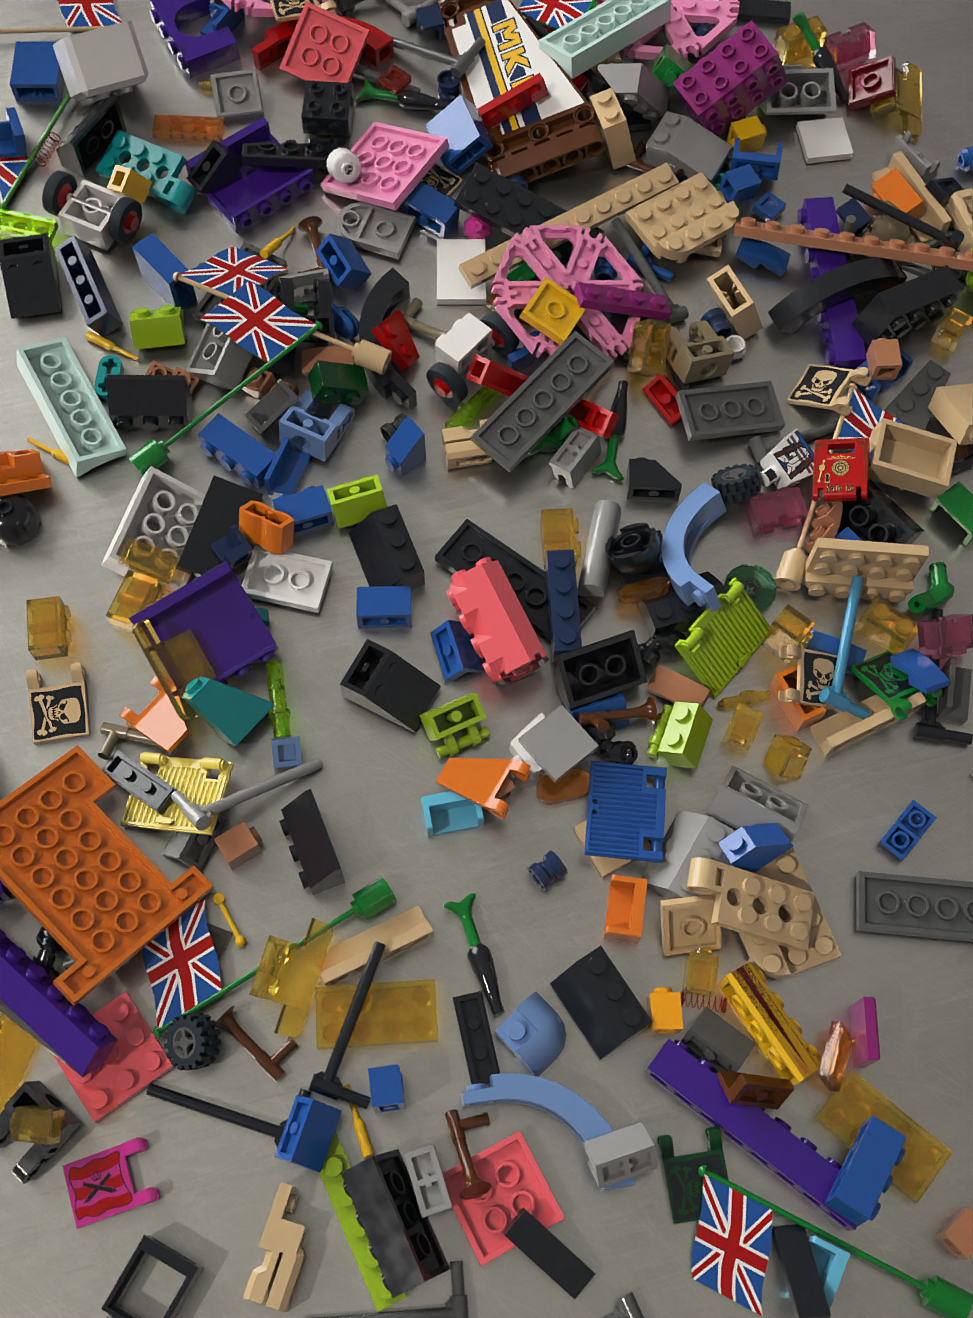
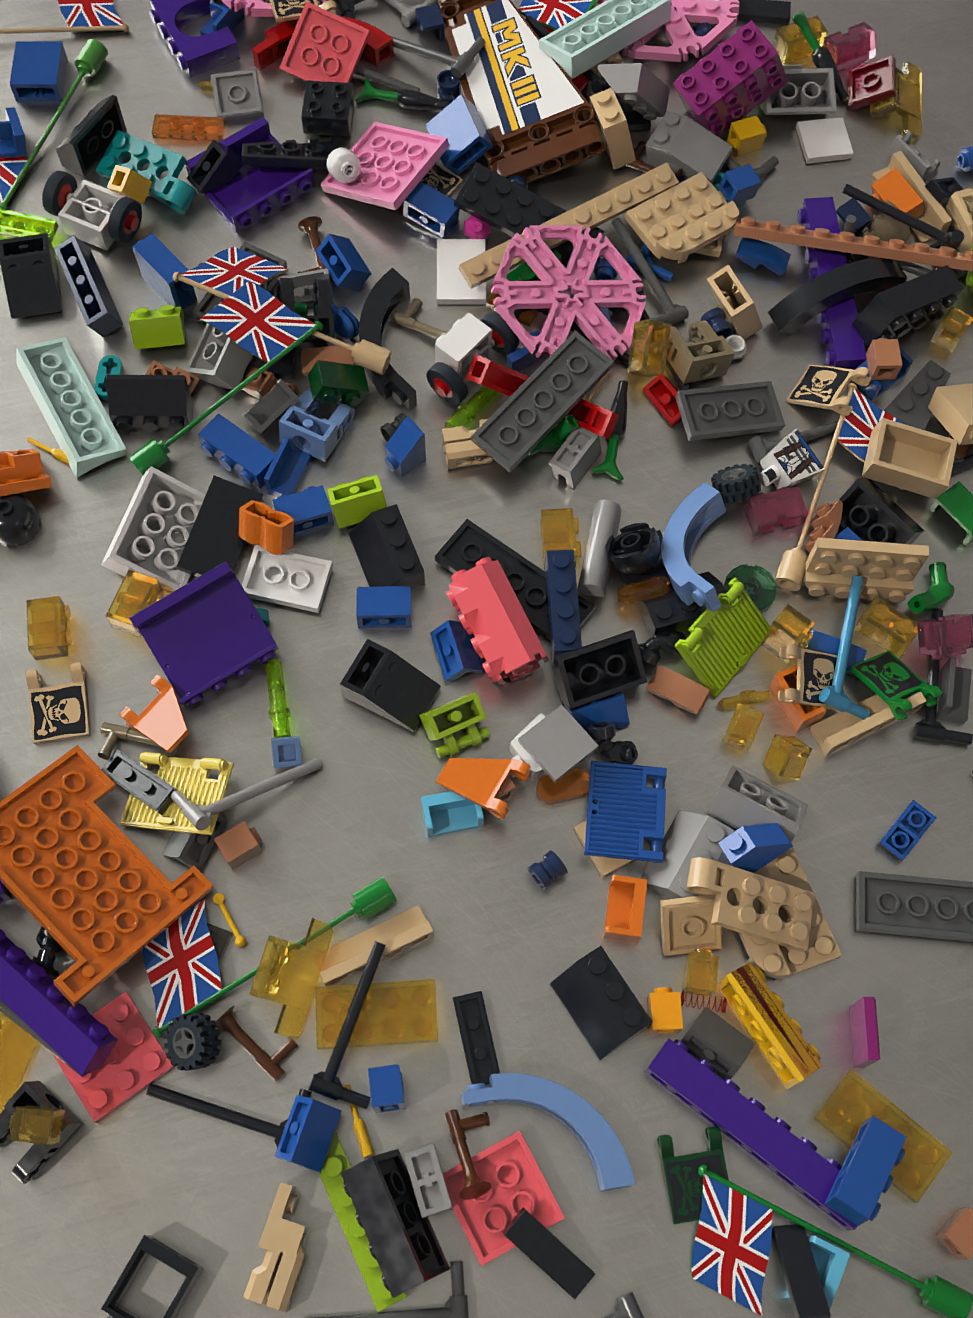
(54, 140): clear red piece -> none
(101, 62): white plate -> none
(103, 1184): flag -> none
(108, 345): yellow piece -> none
(148, 560): clear yellow tile -> none
(174, 663): clear yellow plate -> none
(225, 708): teal slope -> none
(232, 548): dark blue panel -> none
(275, 244): yellow piece -> none
(311, 844): black slope -> none
(376, 228): light grey plate -> none
(394, 80): clear red plate -> none
(395, 336): red wing -> none
(478, 954): black piece -> none
(513, 101): red plate -> none
(534, 1034): medium blue brick -> none
(552, 311): yellow plate -> none
(601, 718): reddish brown piece -> none
(621, 1155): light grey hinge -> none
(622, 301): magenta plate -> none
(651, 481): black slope -> none
(669, 66): green torso -> none
(680, 734): lime brick -> none
(754, 1089): reddish brown panel -> none
(764, 165): blue panel -> none
(769, 207): blue plate -> none
(835, 1056): clear orange tile -> none
(841, 473): red container -> none
(921, 671): blue slope -> none

